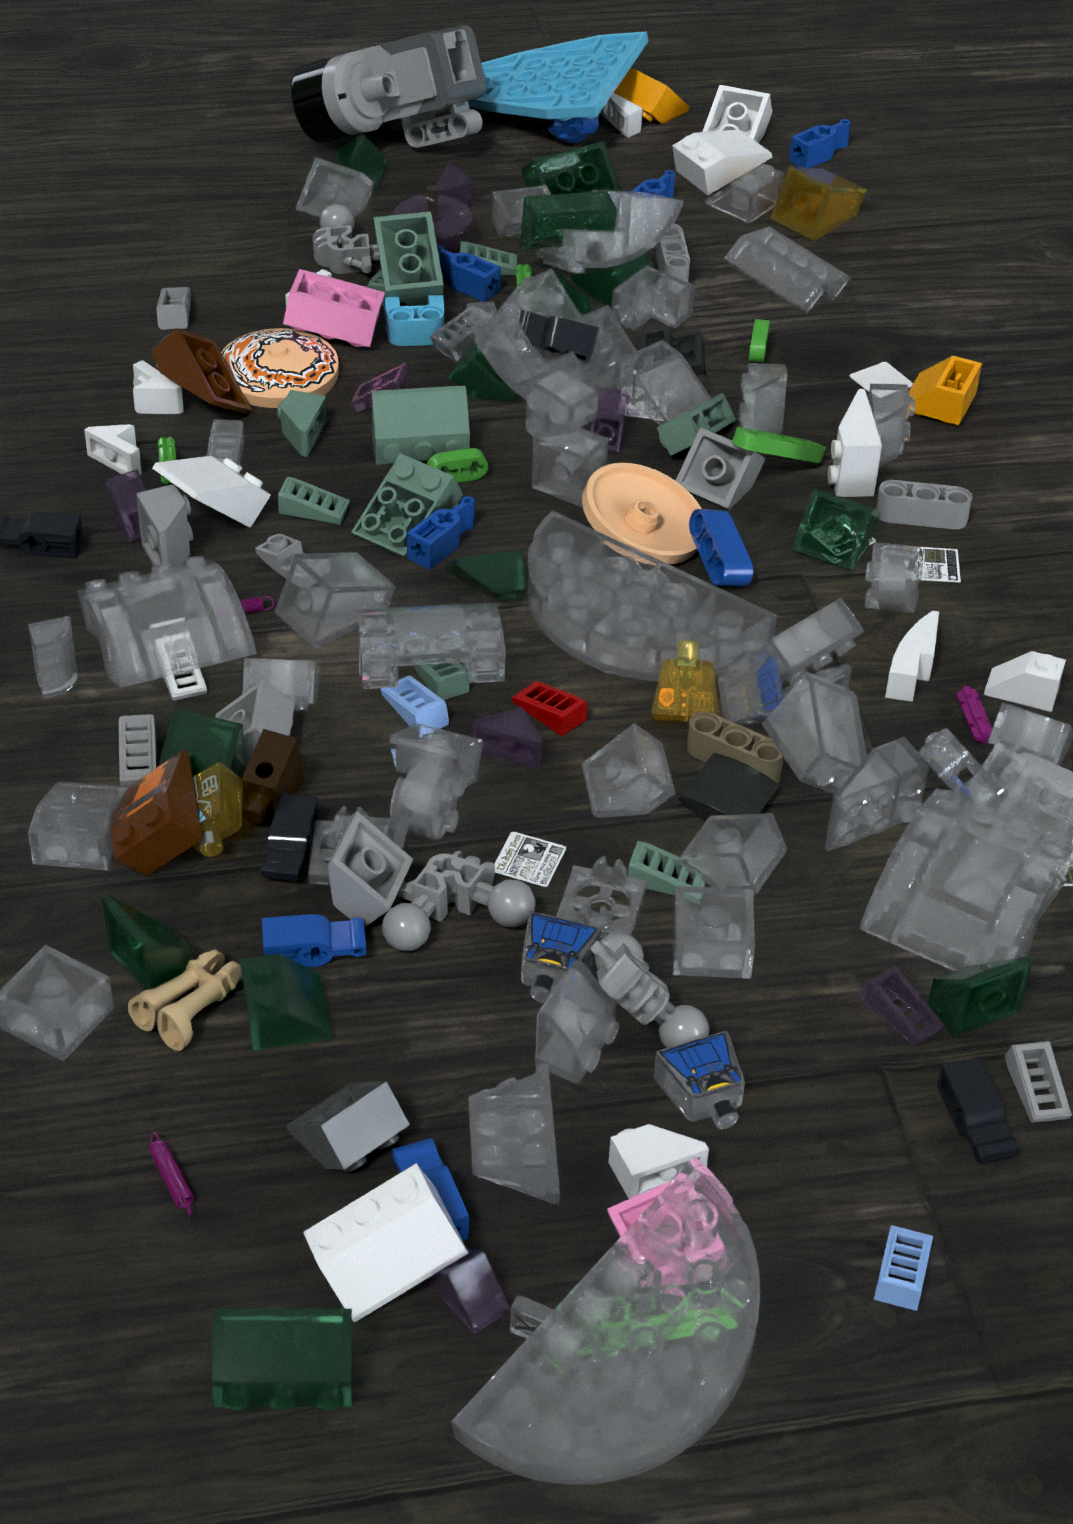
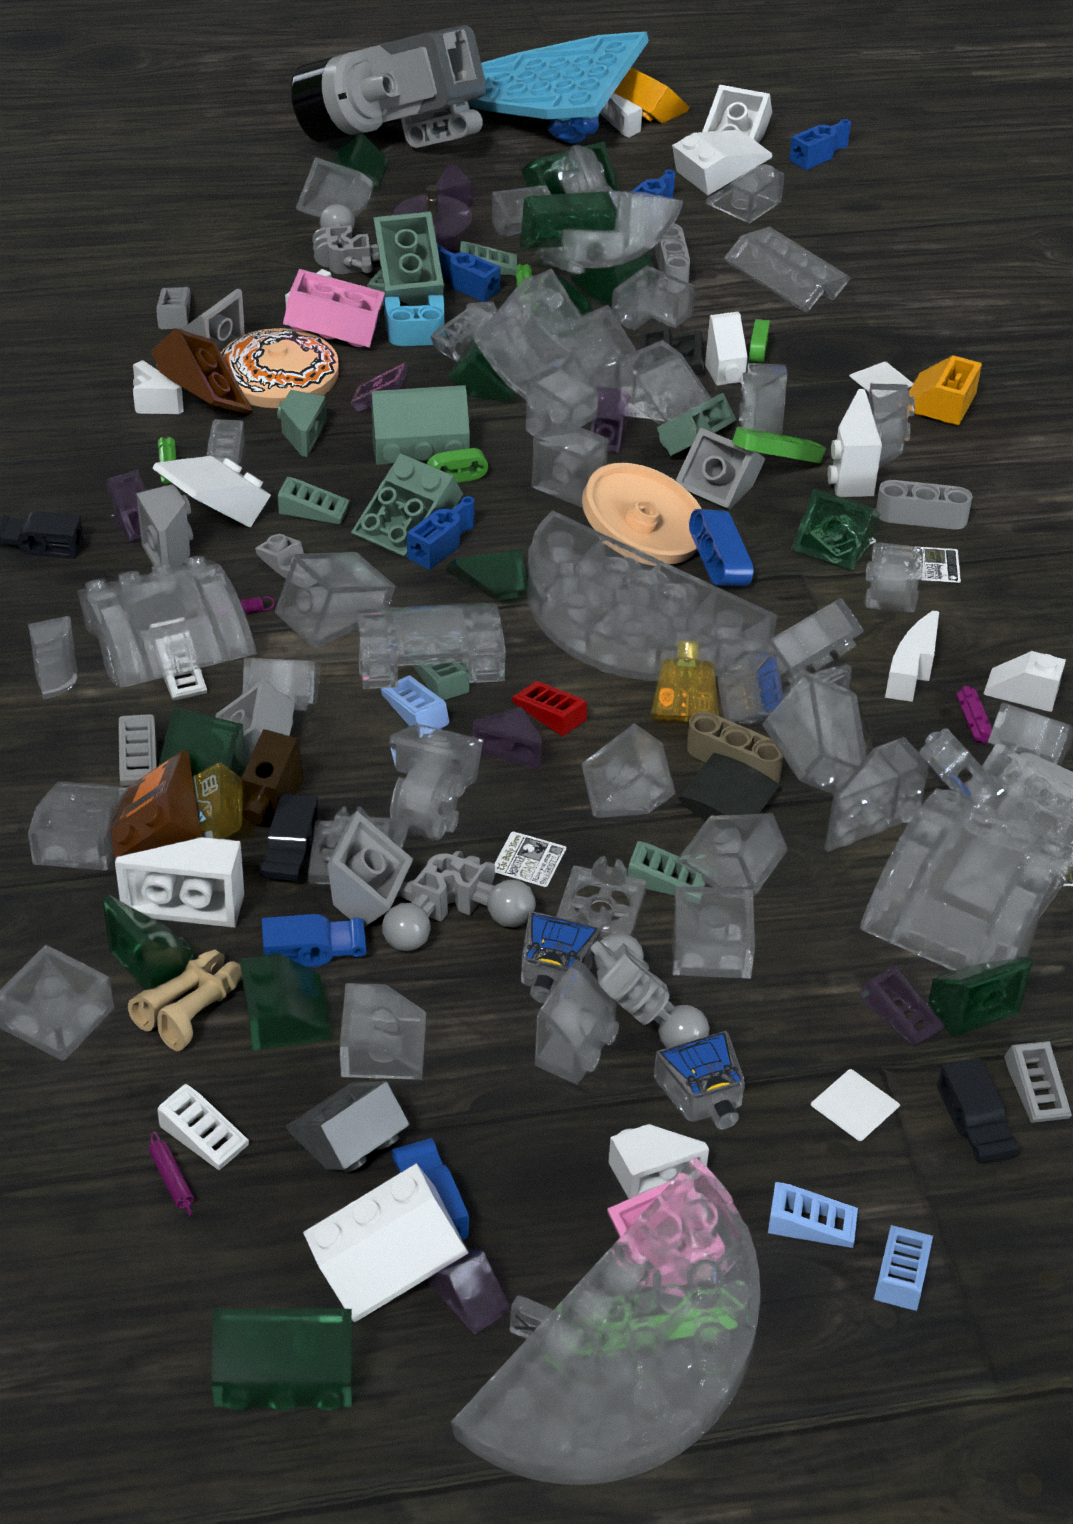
(114, 447): white slope -> none
(185, 881): none -> white slope
(186, 1106): none -> white slope
(222, 321): none -> light grey slope
(381, 1034): none -> clear slope
(515, 1135): clear wing -> none
(559, 334): black piece -> none
(582, 172): none -> clear slope
(726, 348): none -> white slope
(796, 1226): none -> light blue slope
(816, 201): clear yellow slope -> none
(855, 1104): none -> white sticker

